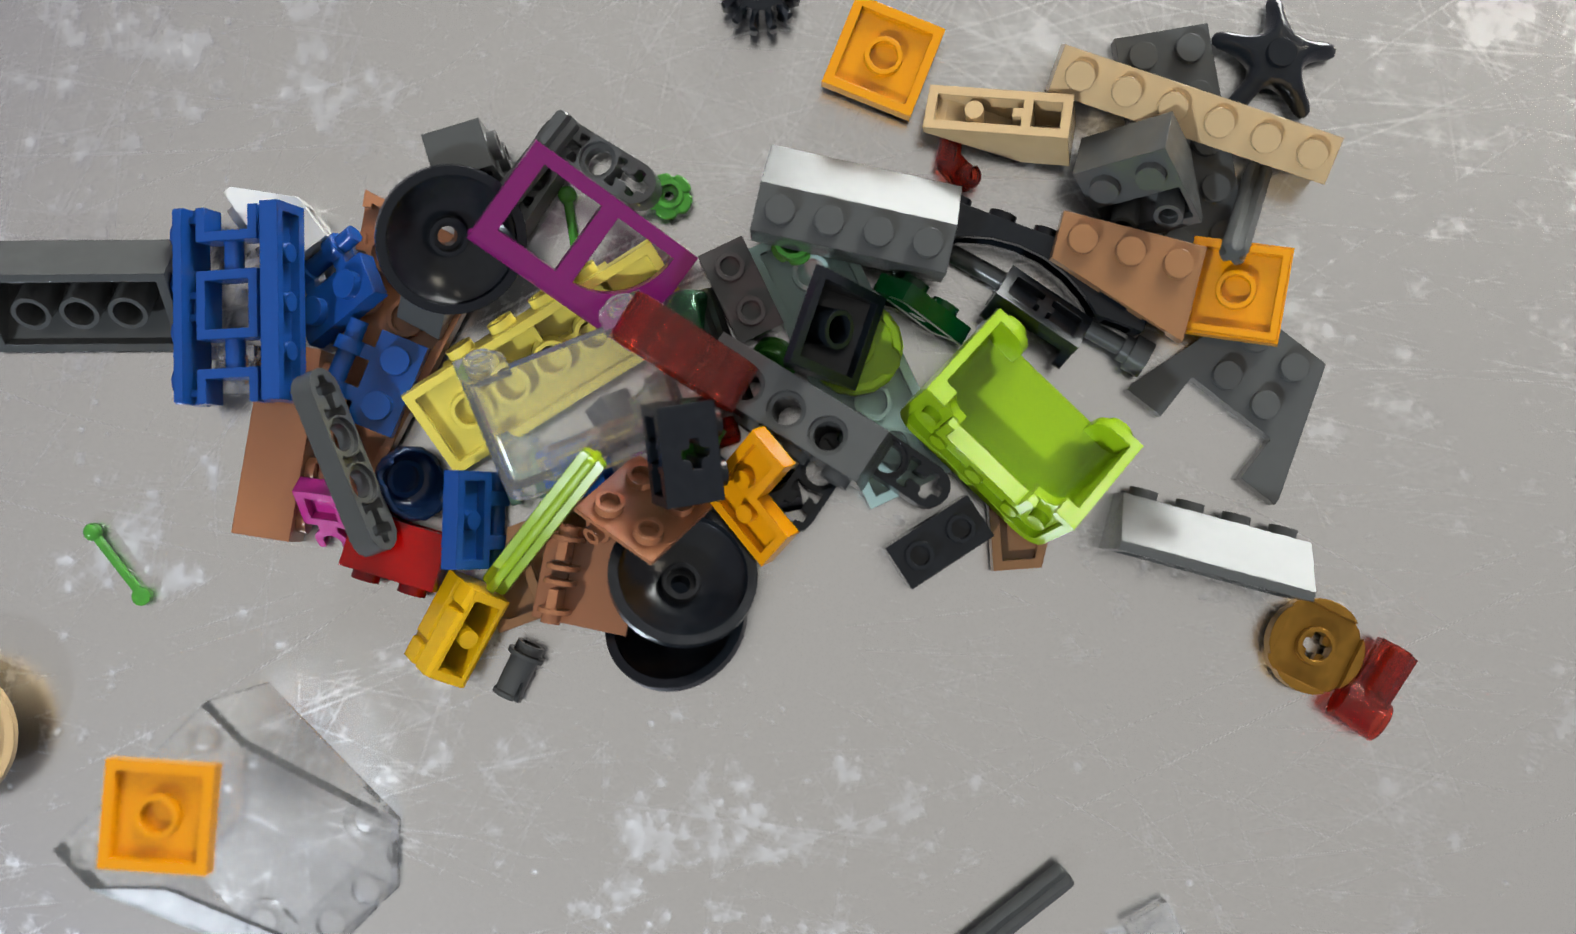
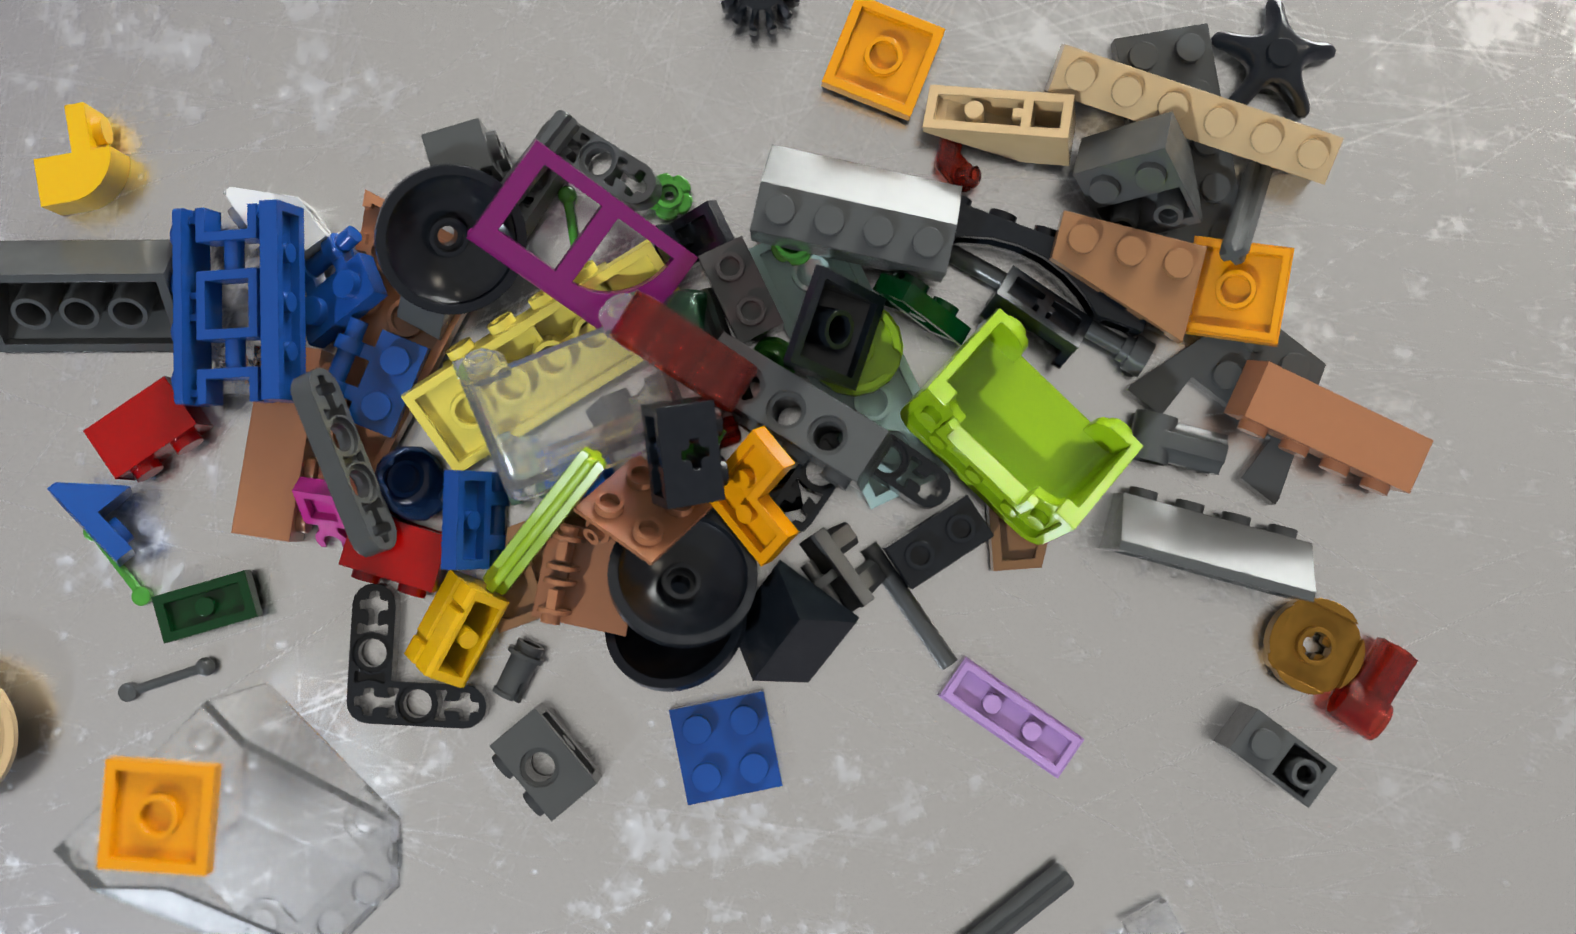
(88, 175): none -> yellow brick
(89, 506): none -> blue slope
(131, 690): none -> dark grey hinge
(147, 432): none -> red brick
(207, 606): none -> dark green plate
(384, 677): none -> black beam
(572, 773): none -> dark grey brick
(698, 230): none -> black bracket
(725, 747): none -> blue plate
(792, 628): none -> black slope
(834, 573): none -> dark grey hips
(911, 608): none -> dark grey bar
(1010, 717): none -> lavender tile
(1177, 443): none -> dark grey piece
(1275, 754): none -> dark grey slope
(1328, 427): none -> nougat brick

